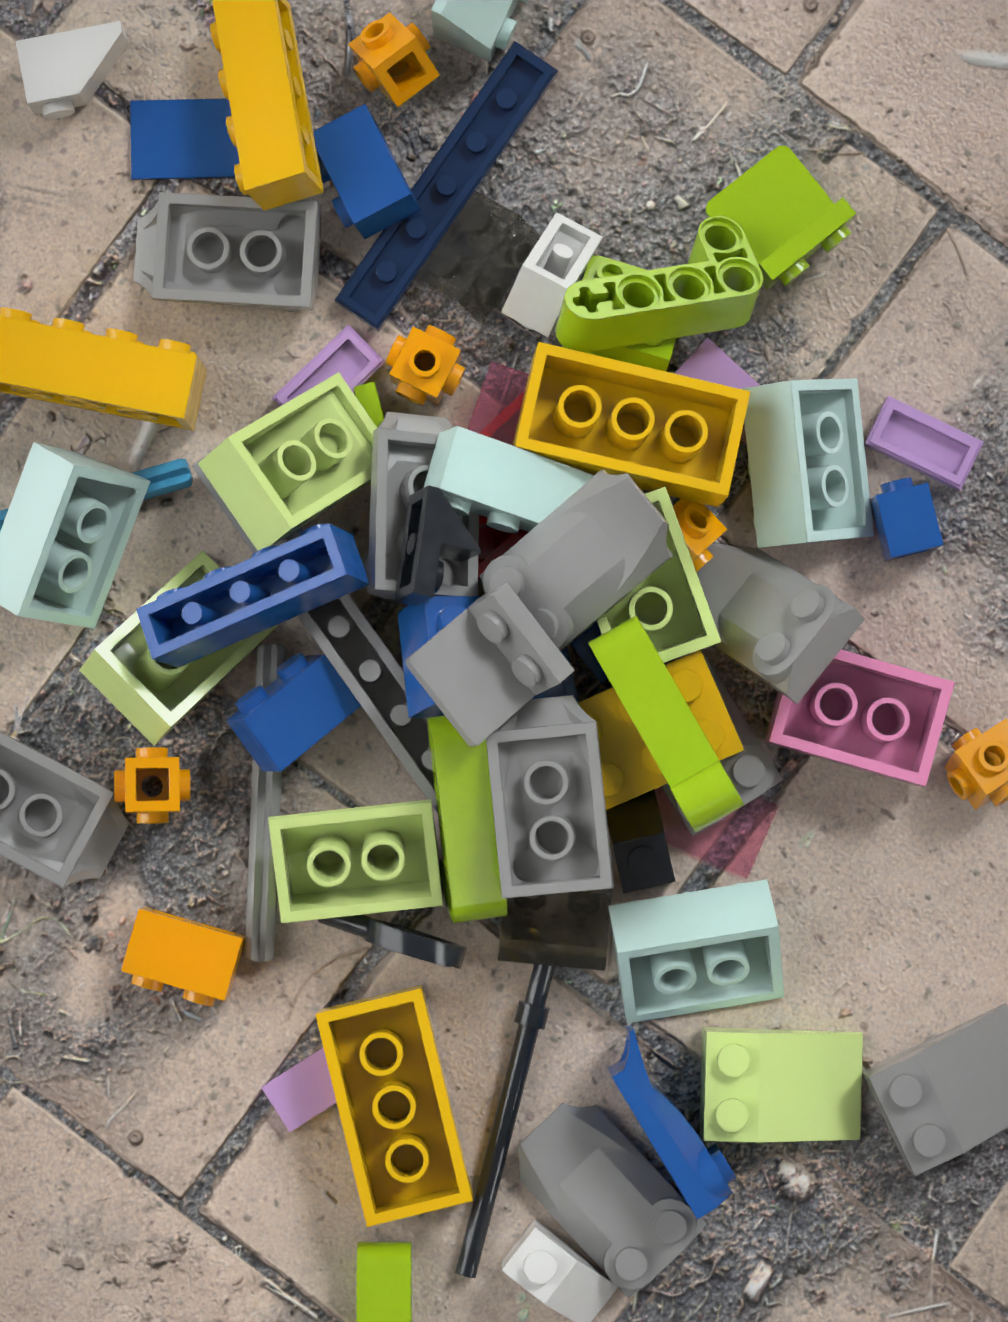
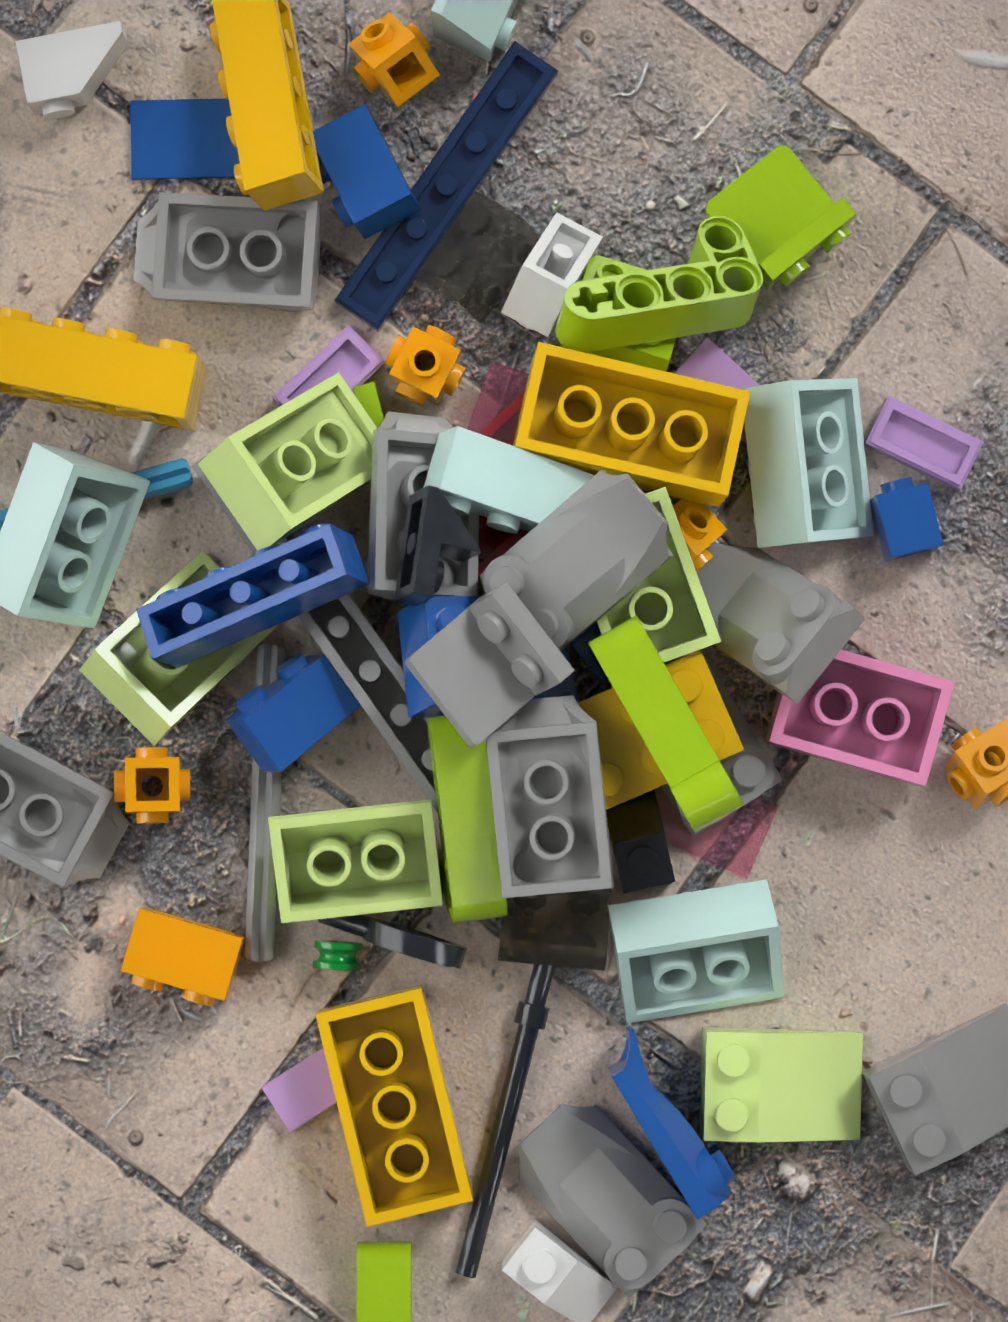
(337, 955): none -> green bush

